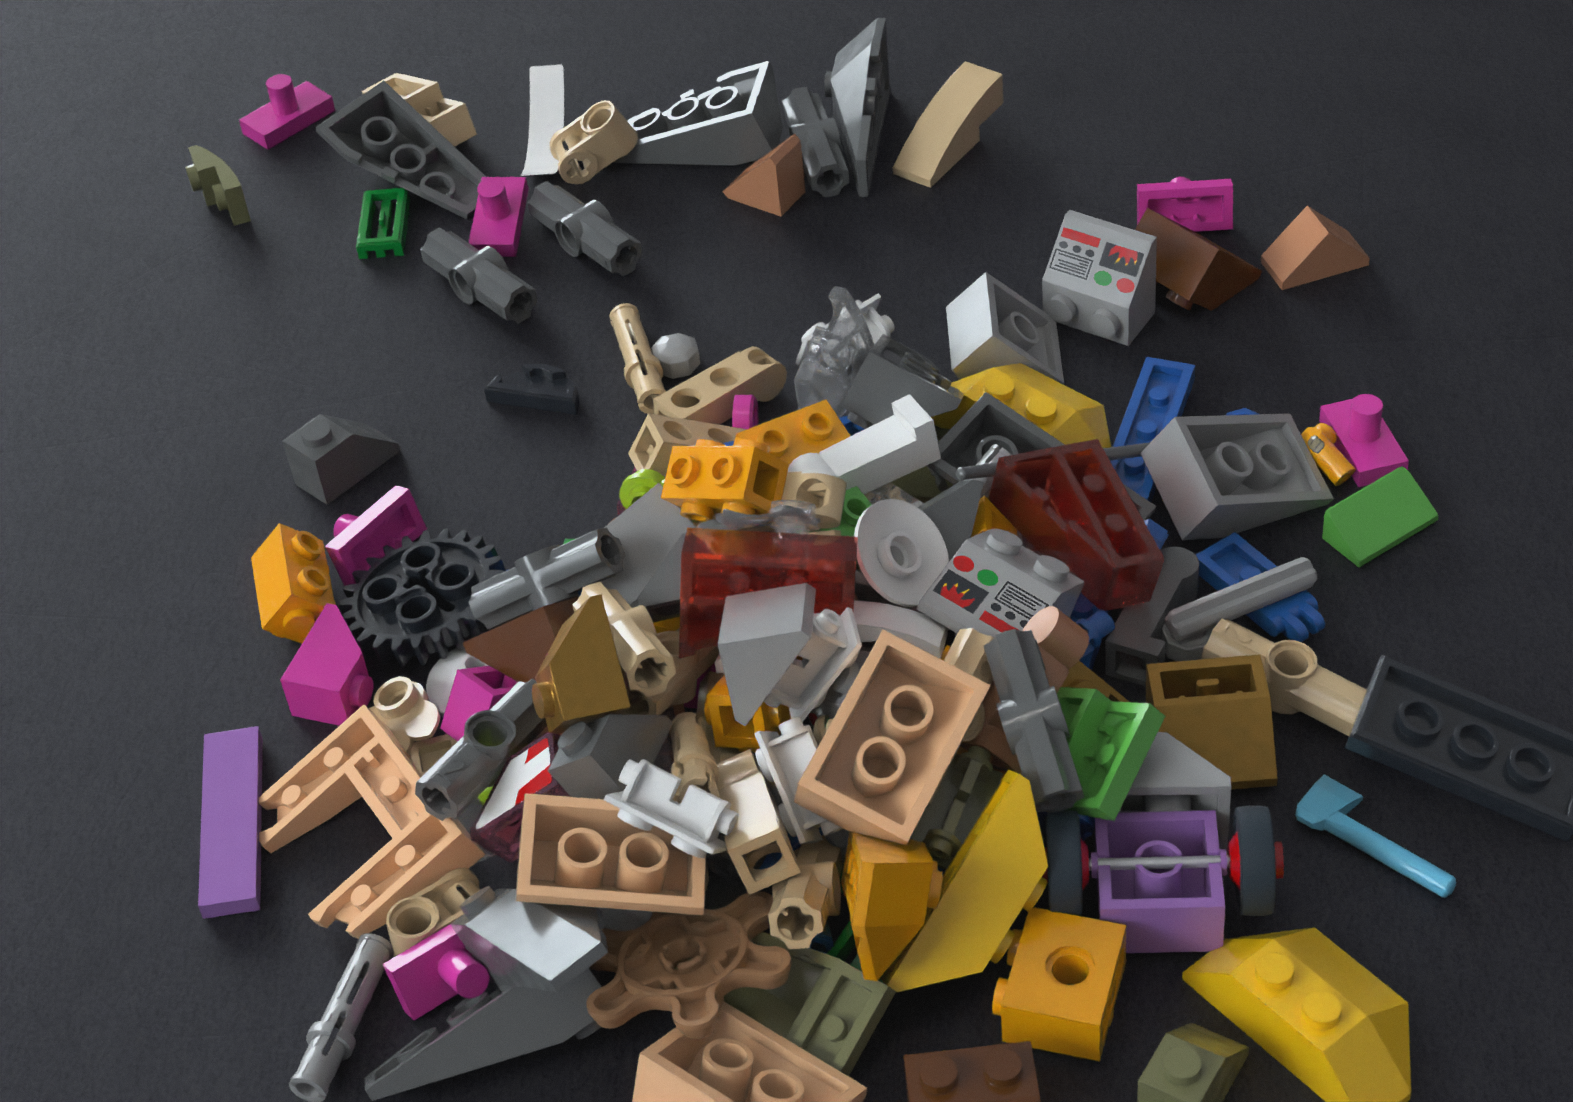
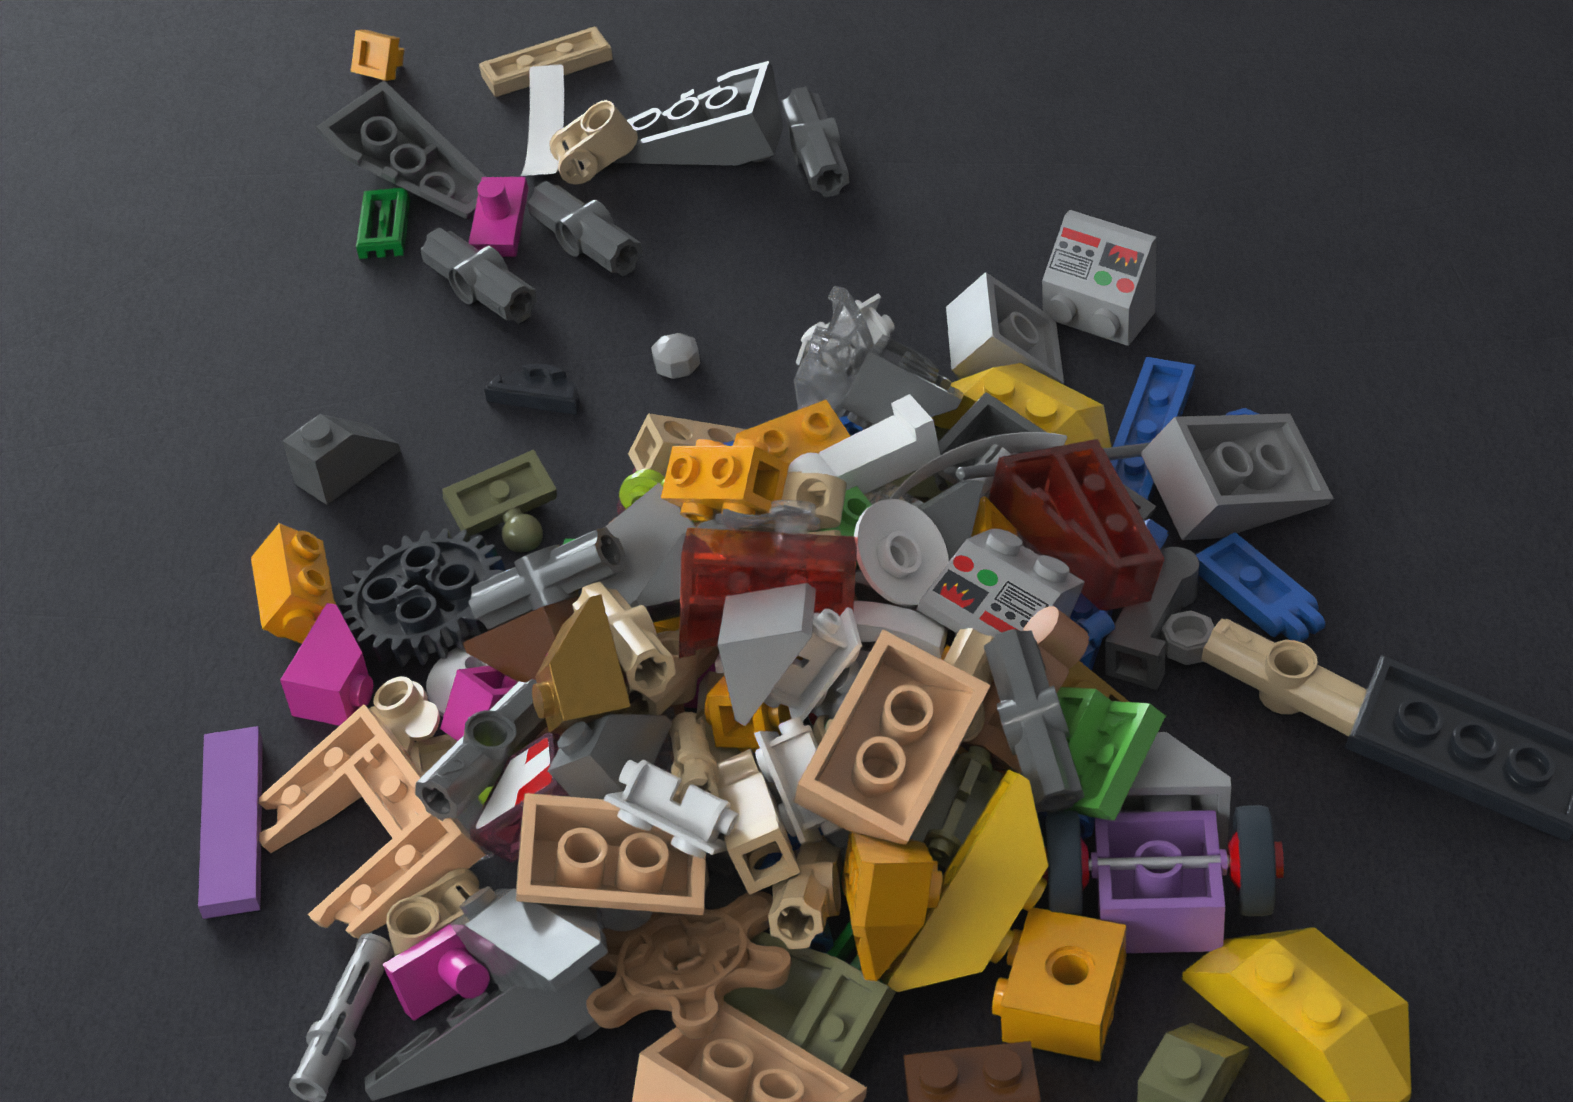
(217, 183): olive slope -> none
(288, 111): dark pink tile -> none
(376, 55): none -> light orange tile
(380, 525): dark pink tile -> none
(445, 115): tan slope -> none
(504, 496): none -> olive plate
(571, 51): none -> tan tile
(627, 329): tan pin -> none
(711, 393): tan leg -> none
(745, 412): dark pink tile -> none
(773, 180): nougat slope -> none
(860, 99): dark grey wedge -> none
(950, 124): tan slope -> none
(1011, 442): none -> white sticker
(1194, 204): dark pink tile -> none
(1194, 265): reddish brown slope -> none
(1219, 713): pearl gold slope -> none
(1241, 598): light grey axle -> none
(1312, 251): nougat slope -> none
(1326, 809): medium azure piece -> none
(1327, 457): light orange arm -> none
(1364, 437): dark pink tile -> none
(1378, 517): bright green slope -> none

